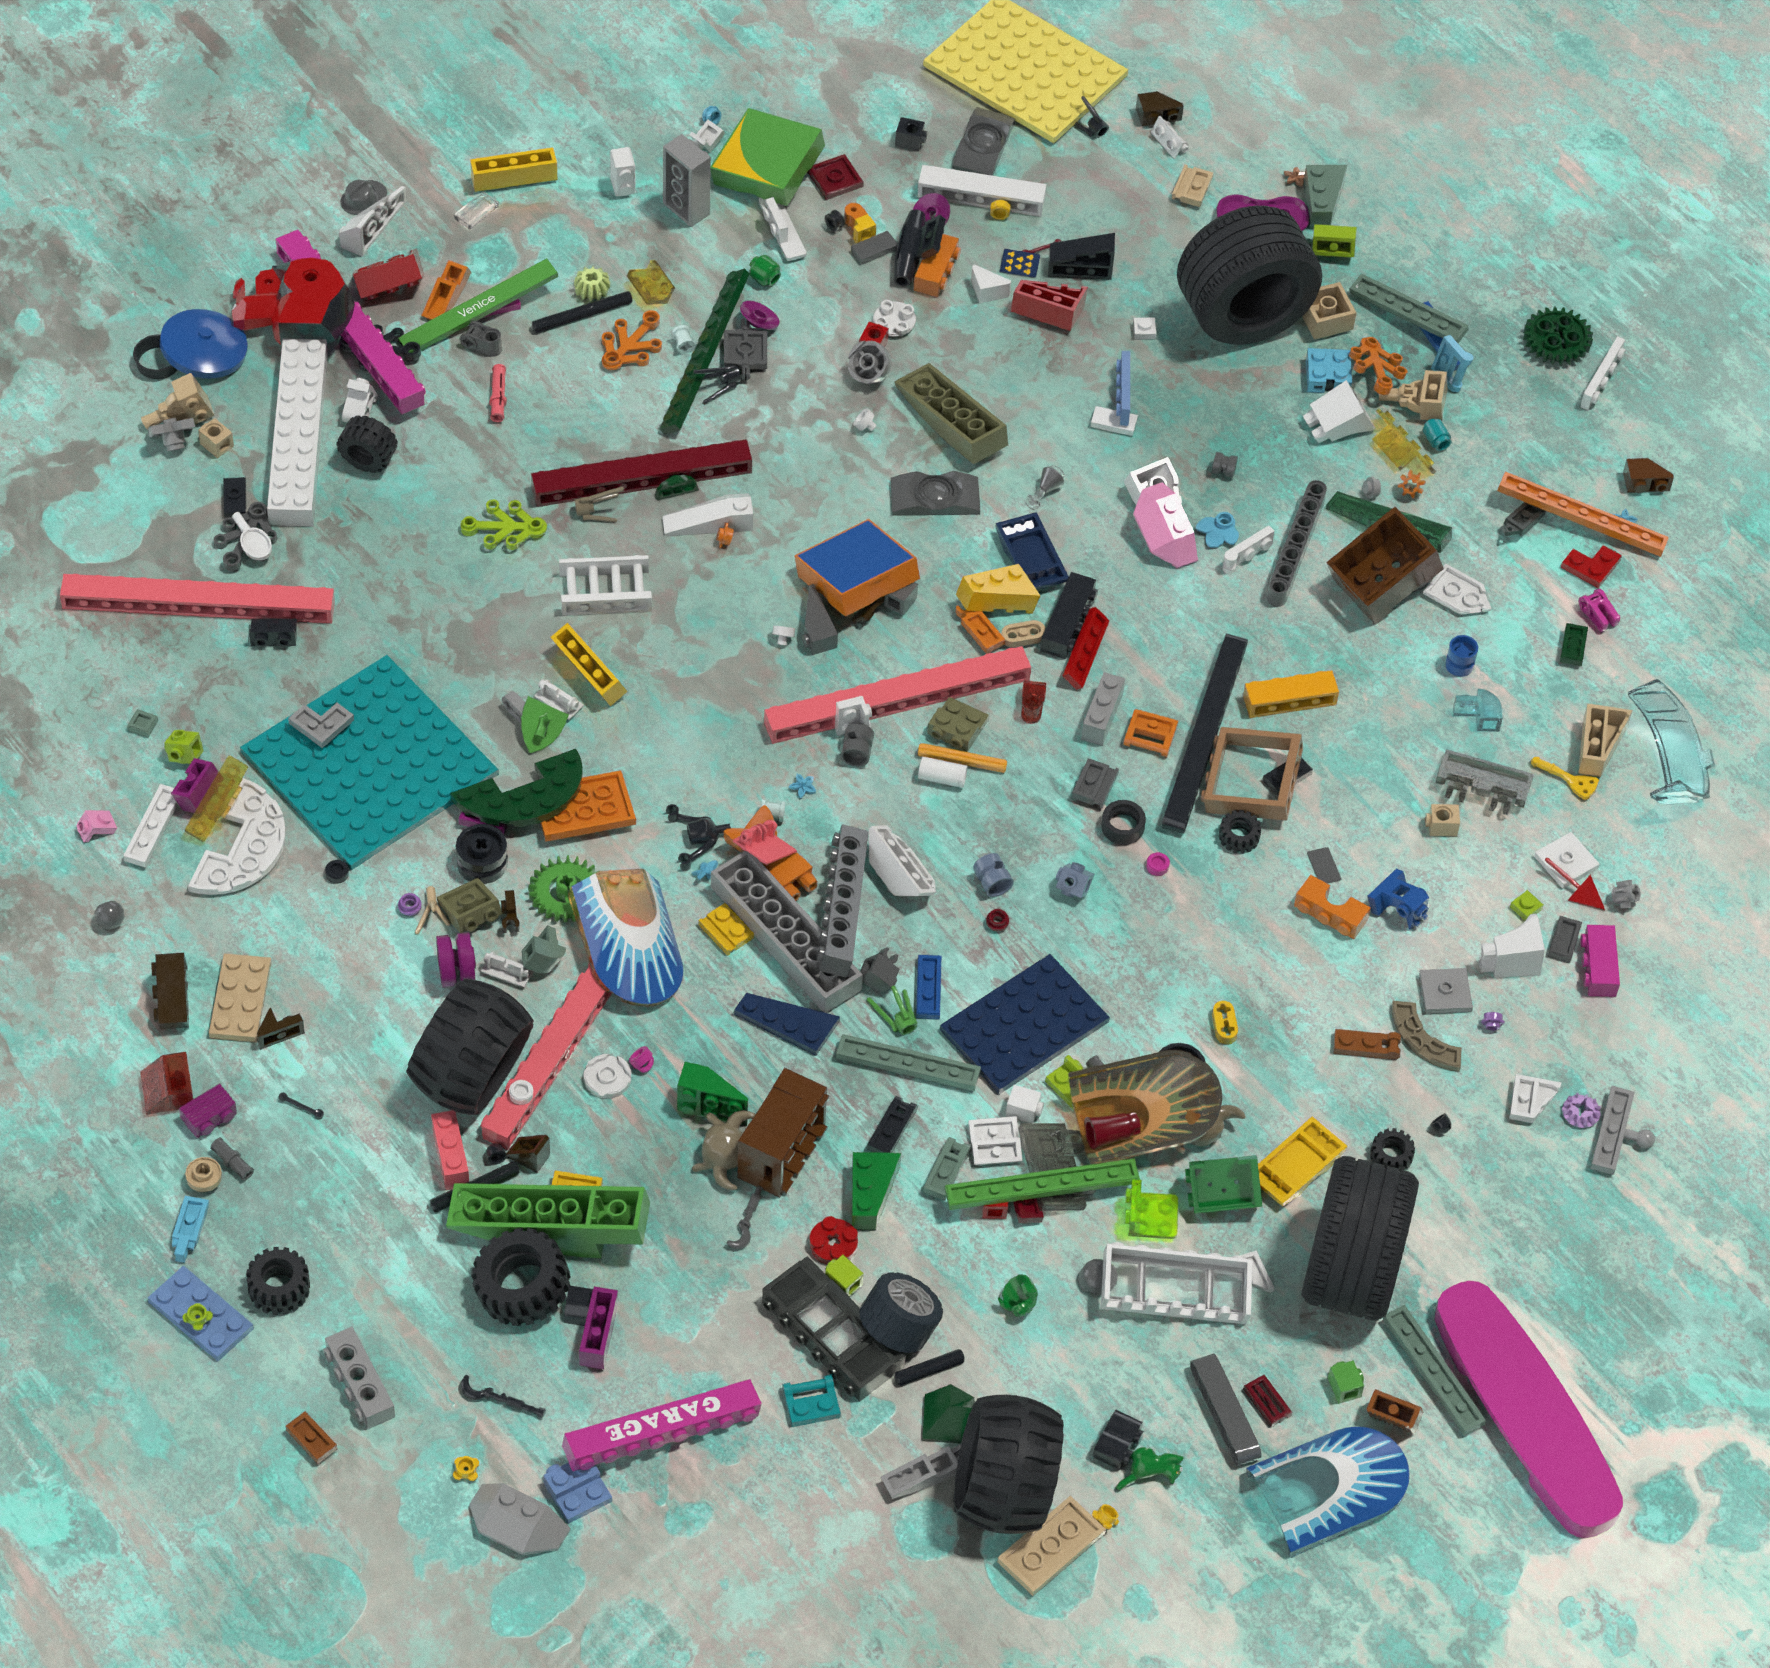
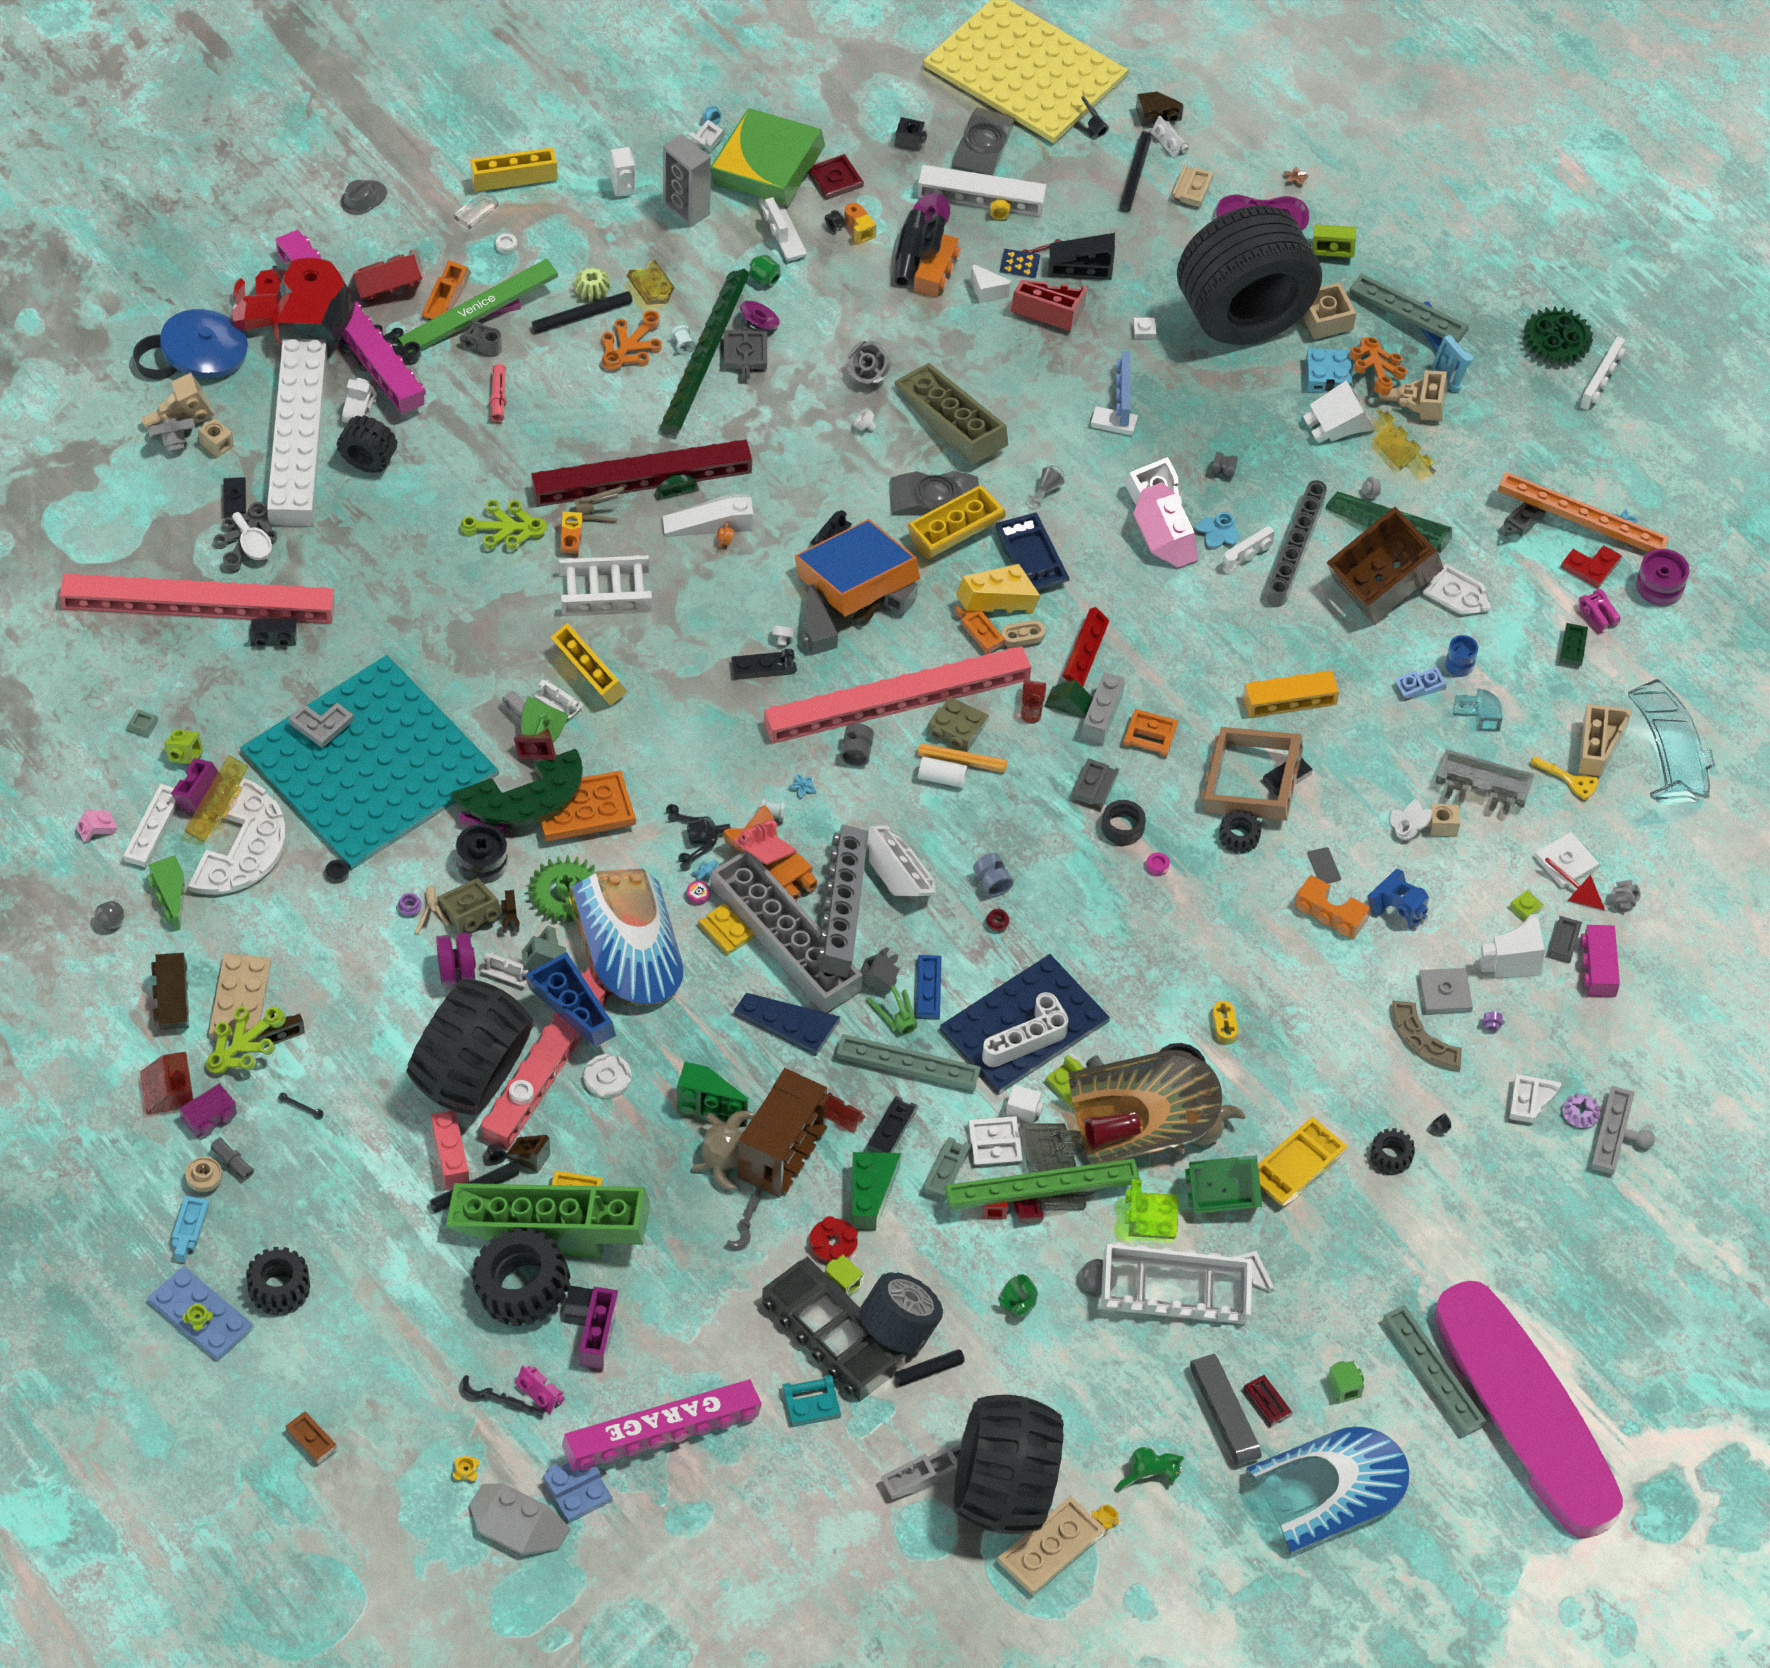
(170, 886): none -> bright green slope
(242, 1041): none -> lime plant
(348, 1345): light grey brick -> none
(369, 224): white wedge -> none
(506, 244): none -> white tile
(533, 1384): none -> dark pink hinge
(535, 746): none -> dark red slope
(570, 996): none -> blue wedge
(571, 532): none -> orange leg
(641, 1057): dark pink tile -> none
(698, 892): none -> tile
(728, 375): black plant -> none
(764, 665): none -> black plate
(833, 526): none -> black hinge
(843, 1115): none -> clear red hinge
(851, 712): white bracket -> none
(874, 247): dark grey tile -> none
(875, 333): red brick -> none
(896, 316): white dish -> none
(946, 1414): dark green slope -> none
(955, 521): none -> yellow brick
(1000, 1050): none -> white beam
(1068, 615): black brick -> none
(1070, 698): none -> dark green slope
(1074, 880): sand blue brick -> none
(1118, 1439): black brick -> none
(1135, 171): none -> black axle
(1204, 733): black beam -> none
(1323, 191): sand green wedge -> none
(1360, 1238): black tyre -> none
(1367, 1044): dark orange plate -> none
(1395, 1411): dark orange brick -> none
(1410, 820): none -> white plate
(1415, 479): orange gear -> none
(1421, 684): none -> light blue slope
(1437, 434): teal brick -> none
(1646, 476): reddish brown slope -> none
(1662, 577): none -> magenta wheel

